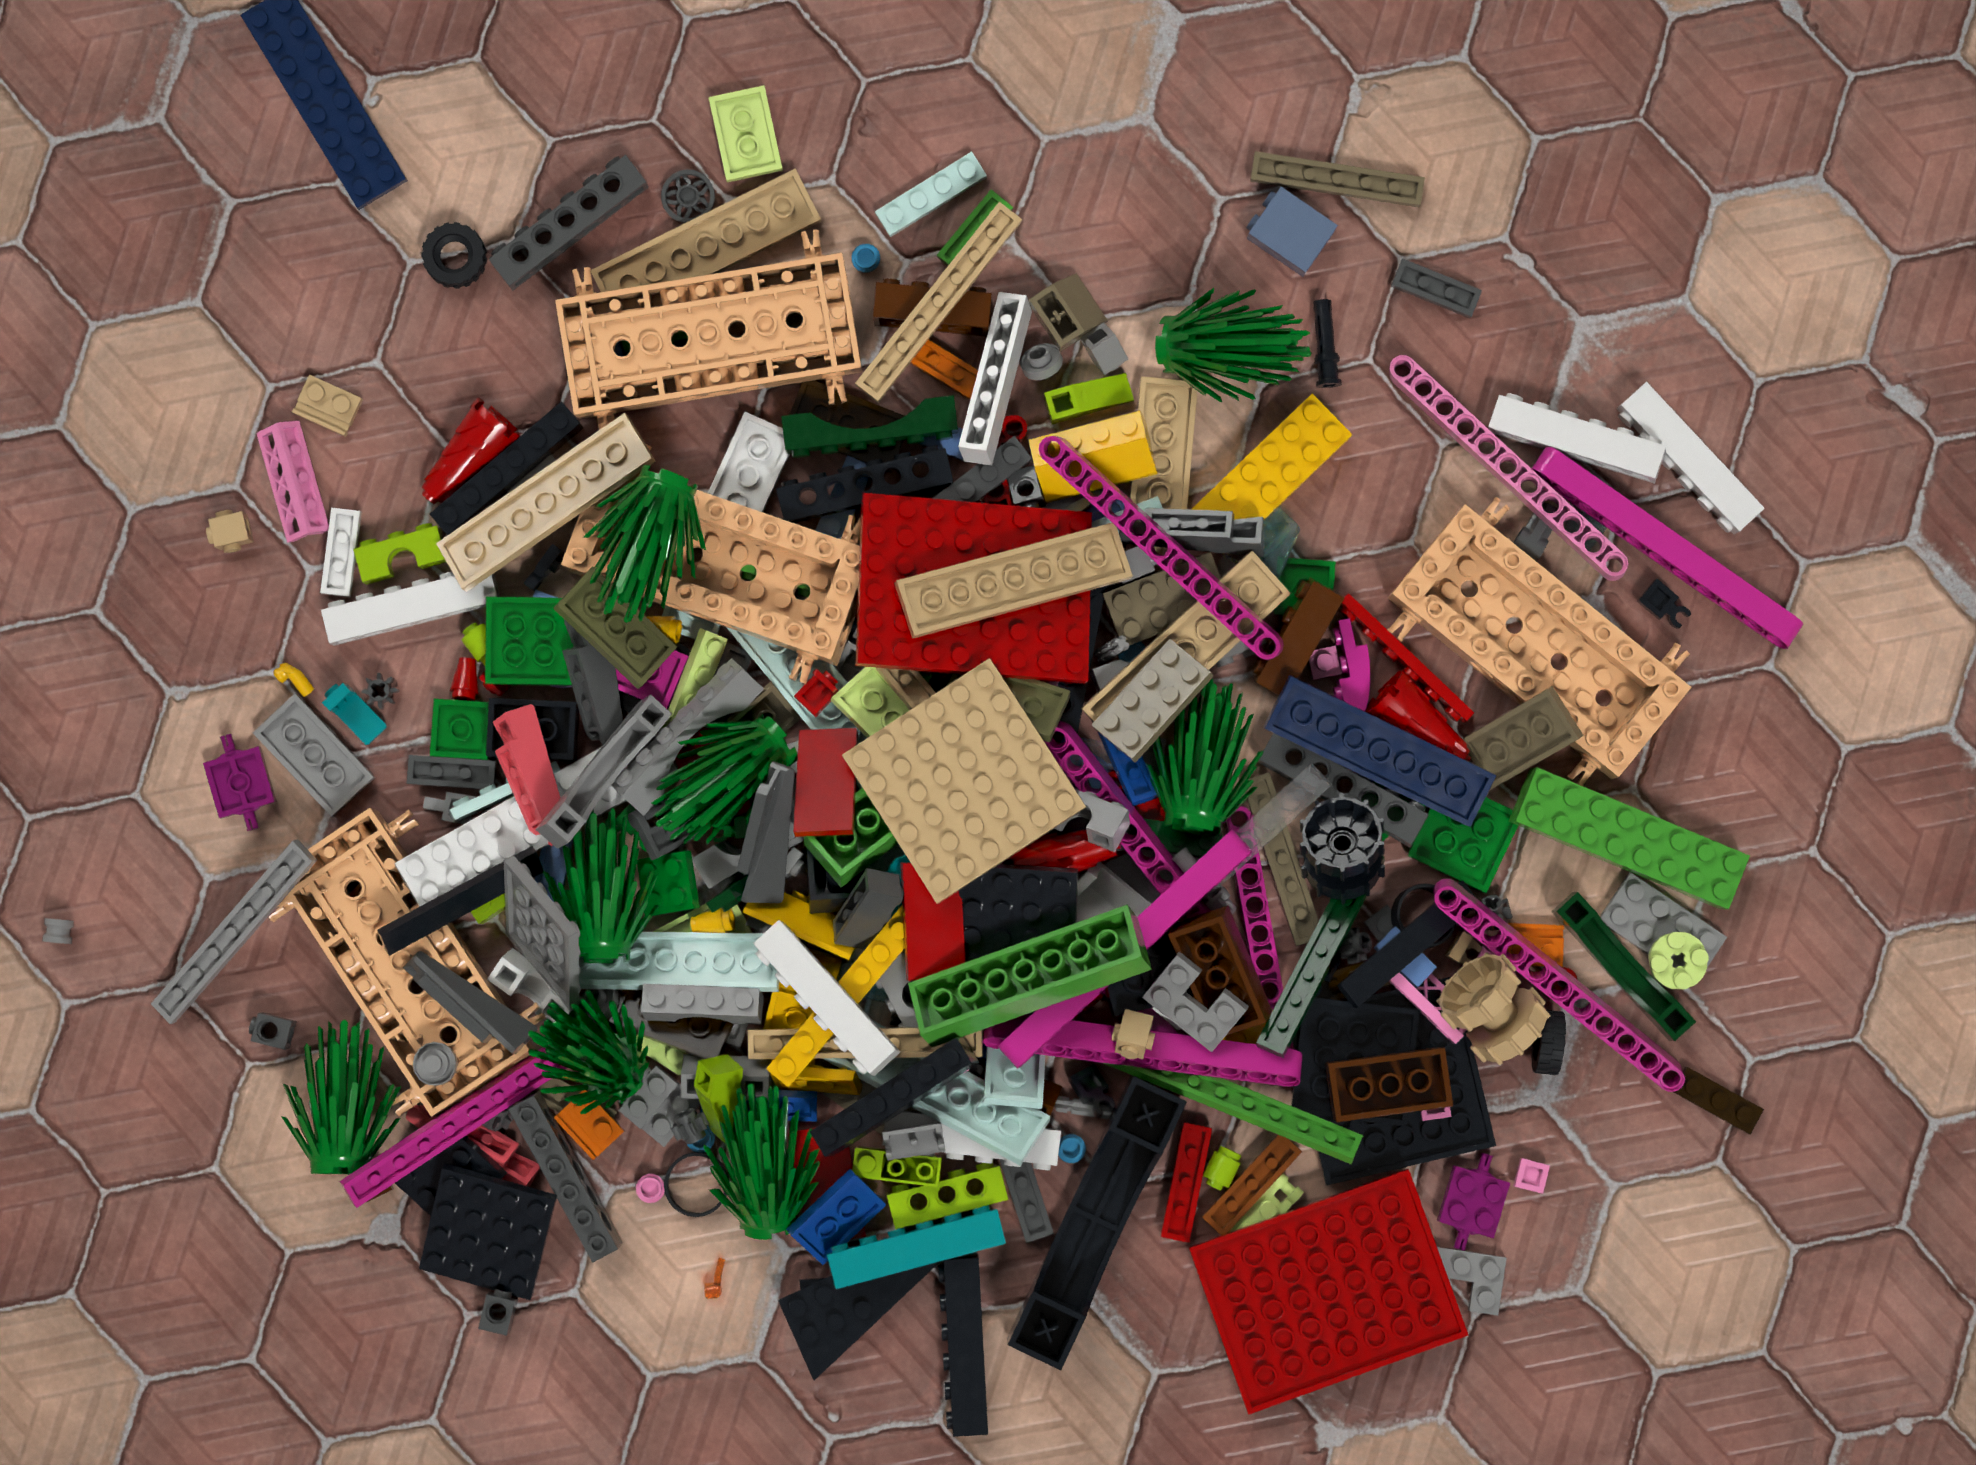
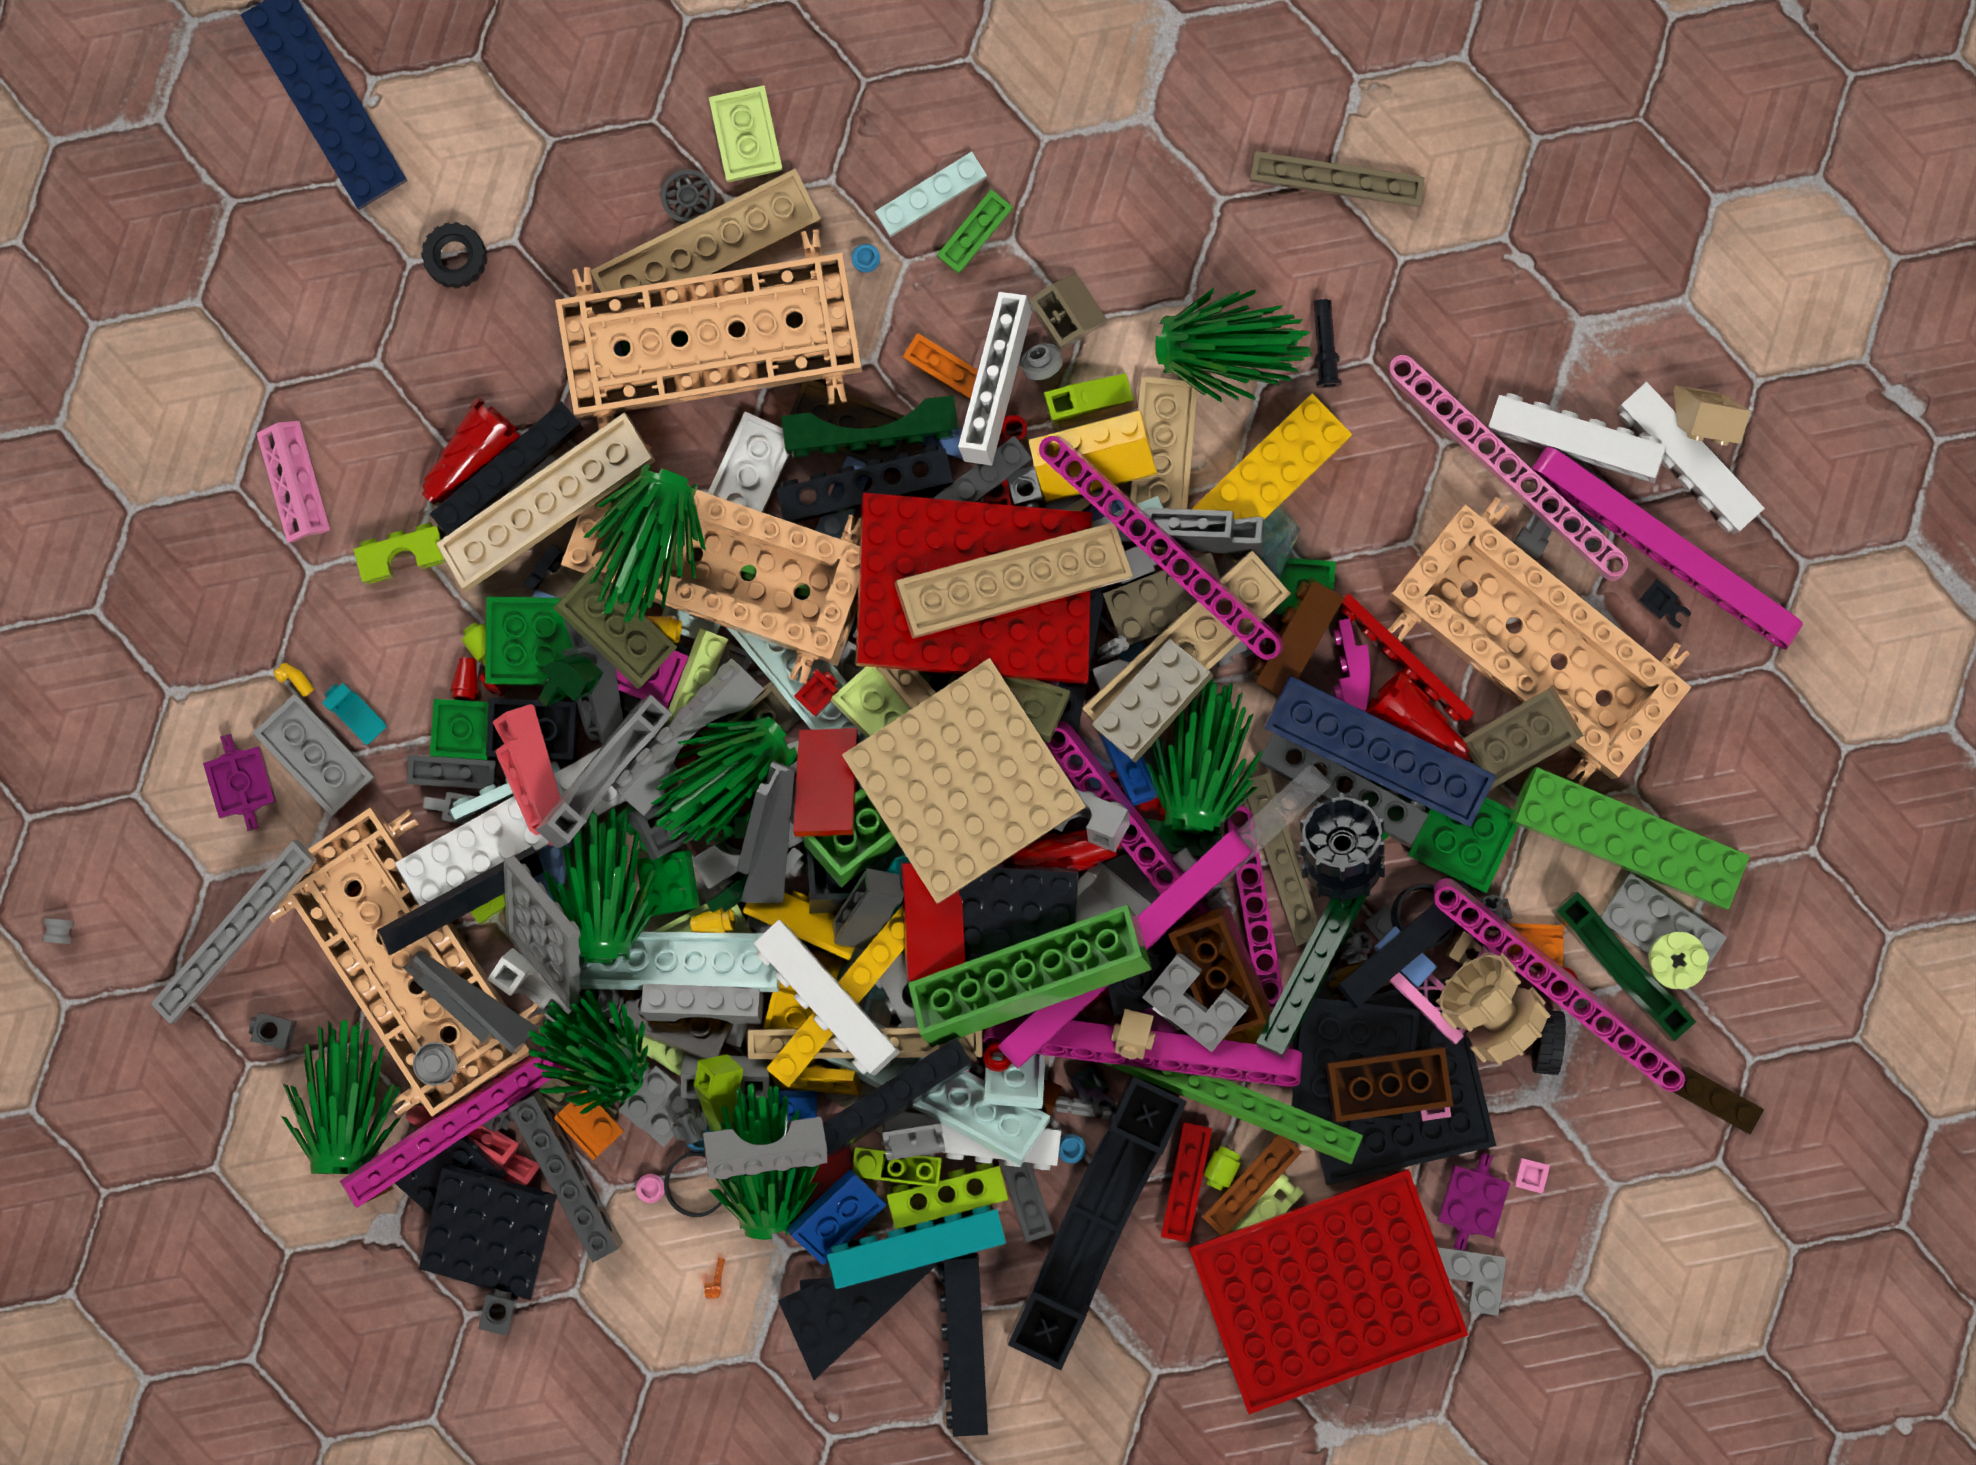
(229, 531): tan brick -> none
(327, 405): tan plate -> none
(339, 553): white plate -> none
(372, 692): dark grey gear -> none
(403, 607): white brick -> none
(570, 676): none -> dark green brick
(585, 221): dark grey brick -> none
(731, 1156): none -> light grey arch
(896, 301): reddish brown brick -> none
(938, 302): tan plate -> none
(994, 1065): none -> red plate
(1104, 348): light grey brick -> none
(1290, 230): sand blue brick -> none
(1324, 663): bright pink plate -> none
(1436, 288): dark grey plate -> none
(1710, 415): none -> tan slope

